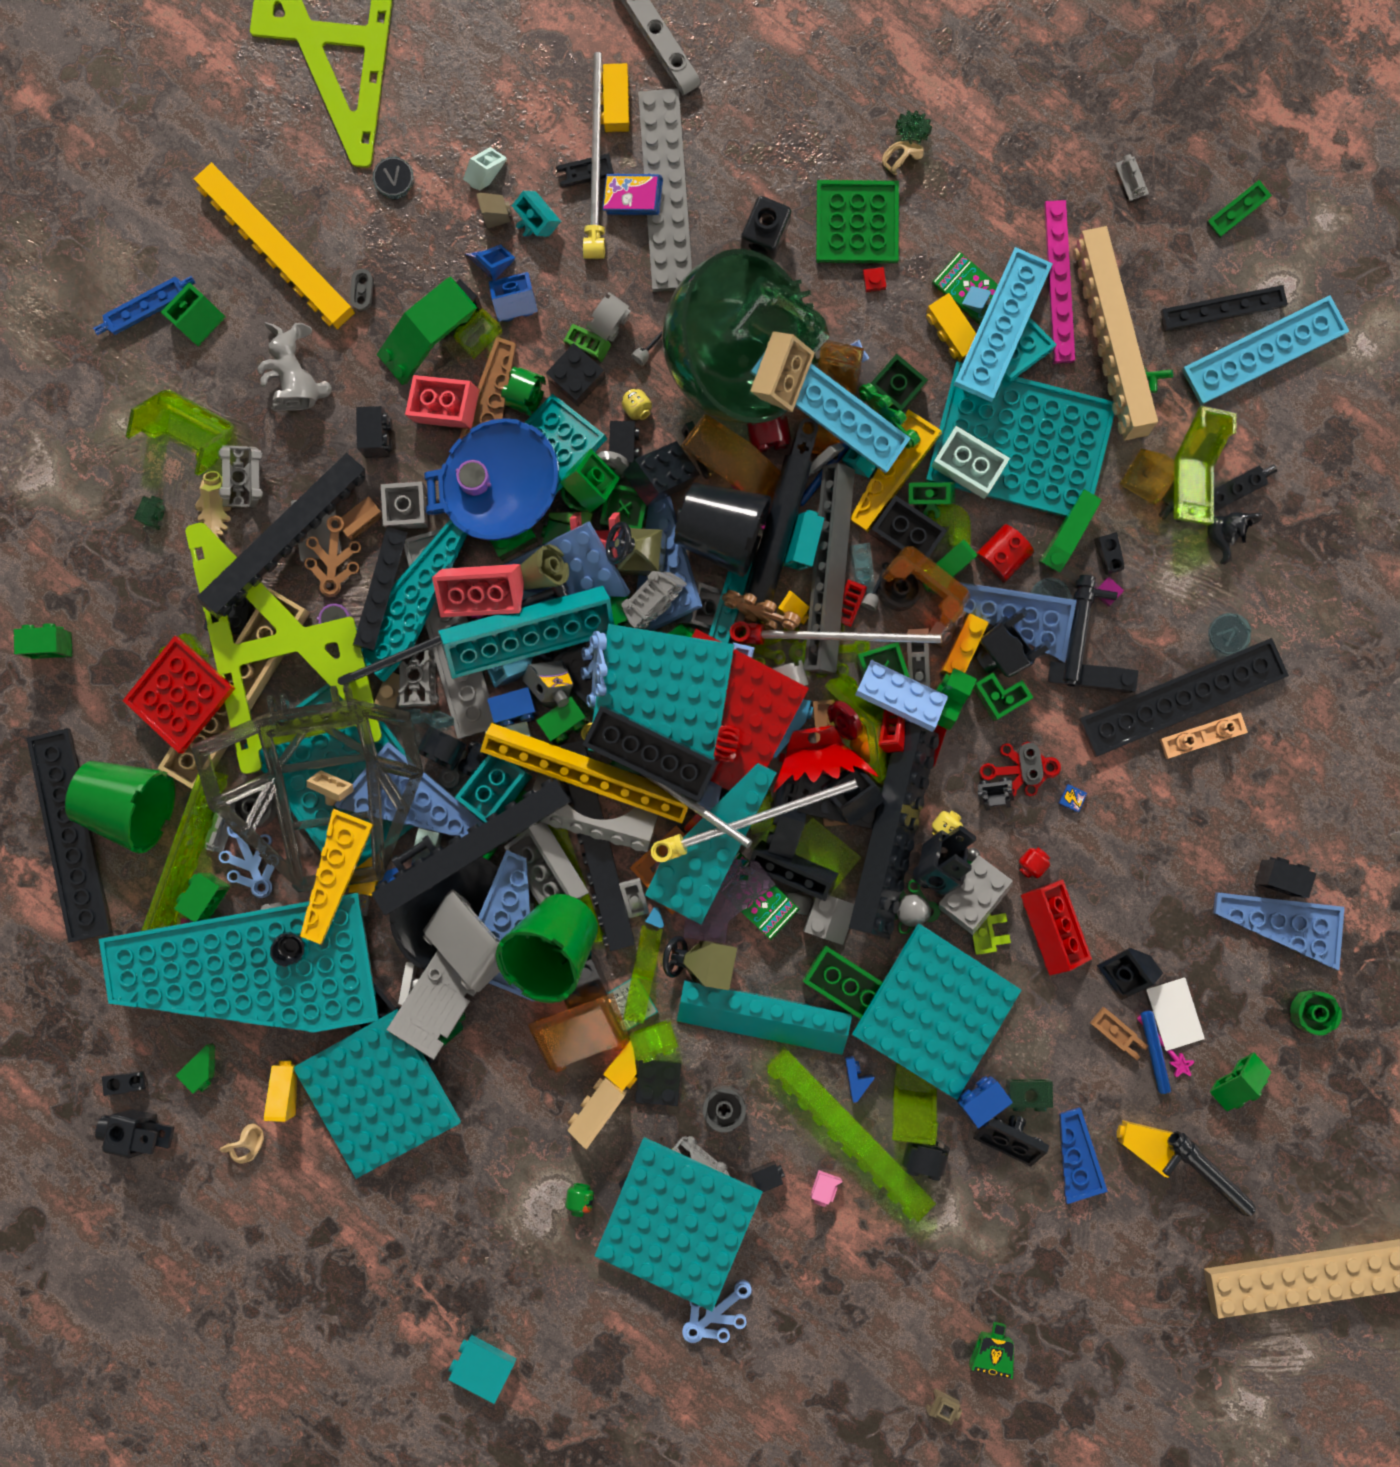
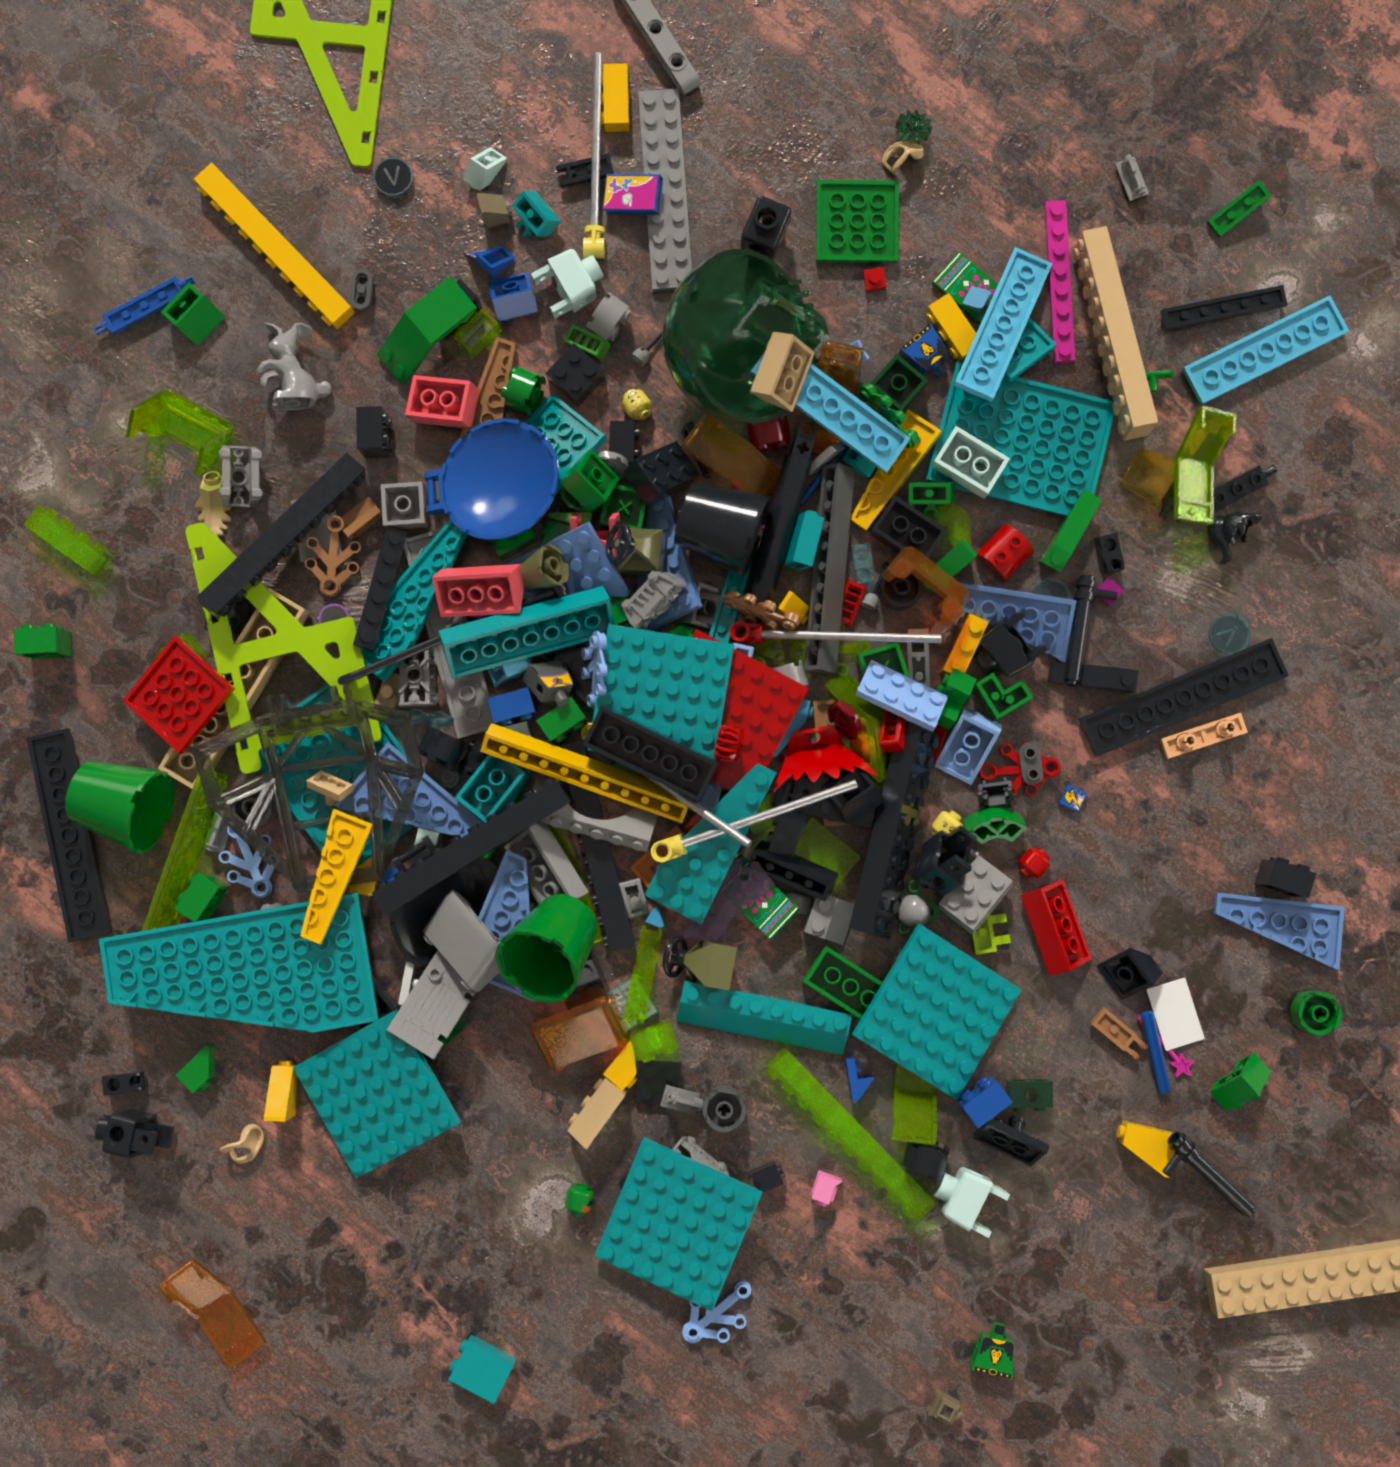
(67, 540): none -> clear neon green brick
(150, 512): clear green brick -> none
(216, 1311): none -> clear orange windscreen
(287, 949): black hair -> none
(473, 477): piece -> none
(573, 278): none -> light aqua piece
(681, 1100): none -> light grey hinge
(925, 352): none -> torso
(964, 1198): none -> light aqua piece
(968, 745): none -> light blue slope
(995, 823): none -> green brick
(1079, 1160): blue wing -> none

